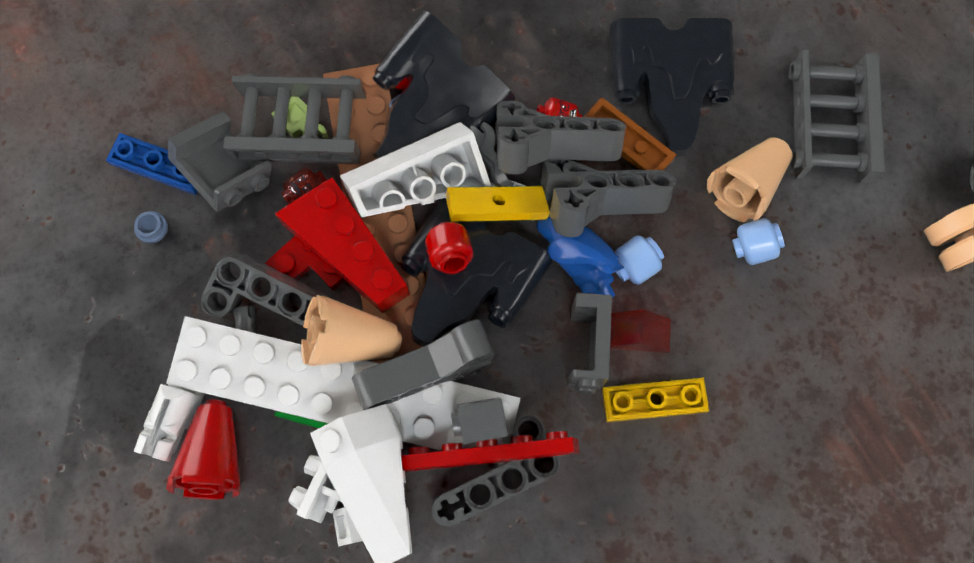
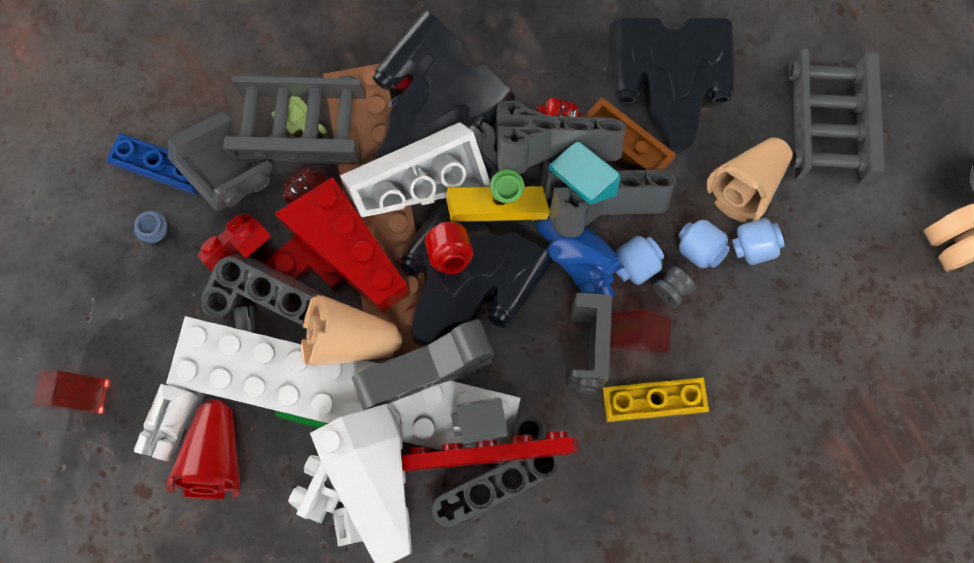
(70, 391): none -> clear red slope
(242, 234): none -> red plate
(507, 186): none -> bright green plate
(586, 173): none -> slope
(674, 287): none -> dark grey wheel
(703, 244): none -> light blue head

